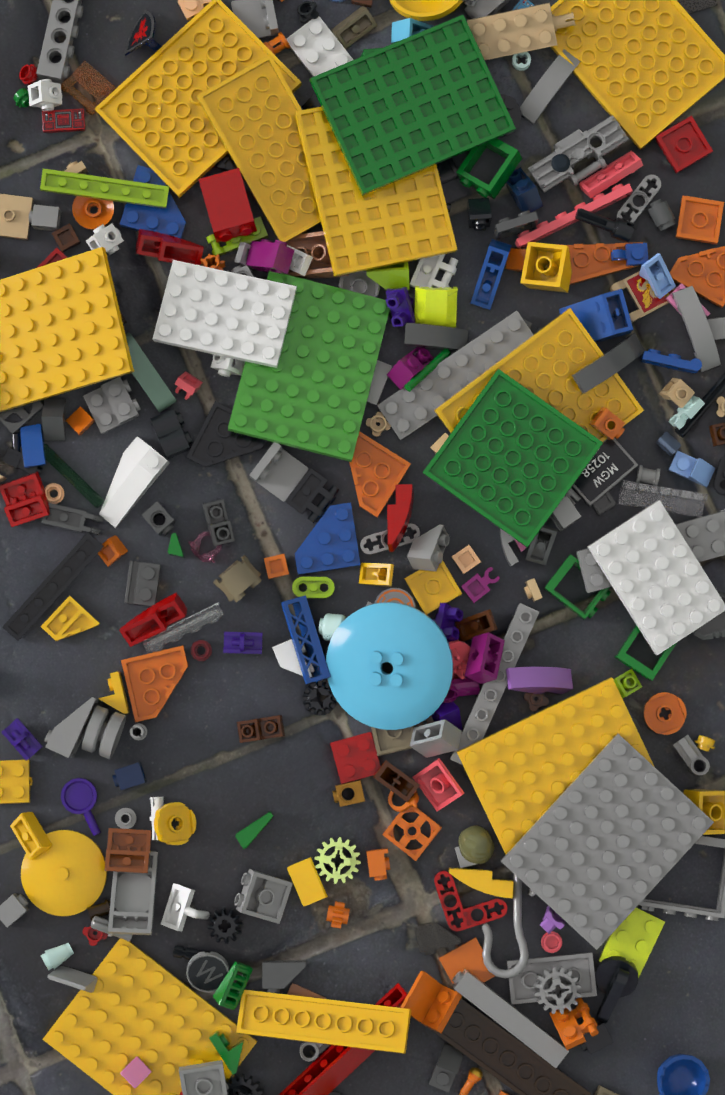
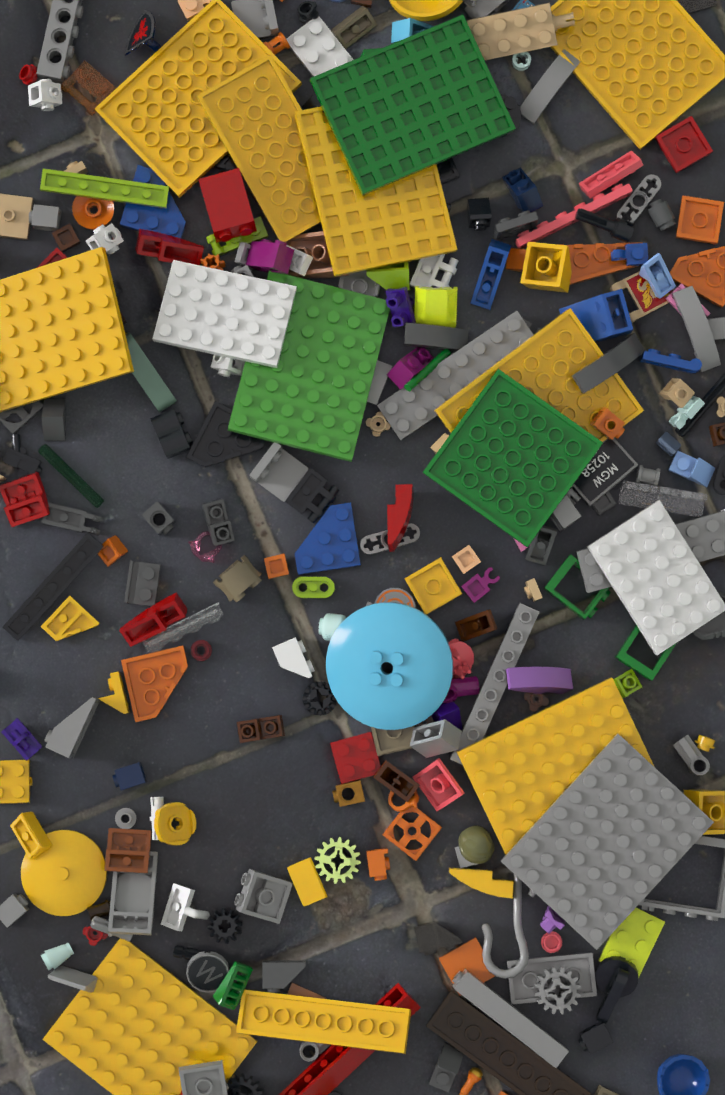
(22, 98): green plate -> none
(33, 445): blue slope -> none
(54, 486): light nougat plate -> none
(63, 120): tile -> none
(79, 798): dark purple piece -> none
(80, 420): orange slope -> none
(100, 731): light grey wheel -> none
(112, 405): light grey plate -> none
(133, 477): white wedge -> none
(133, 731): light grey pin -> none
(135, 1072): bright pink slope -> none
(175, 547): green slope -> none
(187, 383): coral tile -> none
(230, 1056): green slope -> none
(243, 642): dark purple hips -> none
(250, 832): green slope -> none
(309, 638): blue fence -> none
(337, 914): orange gear -> none
(375, 473): orange plate -> none
(376, 574): yellow slope -> none
(428, 549): light grey slope -> none
(431, 1002): orange bracket -> none
(445, 620): dark purple hips -> none
(465, 913): red beam -> none
(484, 658): magenta brick -> none
(501, 148): green window -> none
(509, 554): light grey slope -> none
(568, 1028): orange plate -> none
(574, 148): light grey piece -> none
(669, 702): orange plate -> none

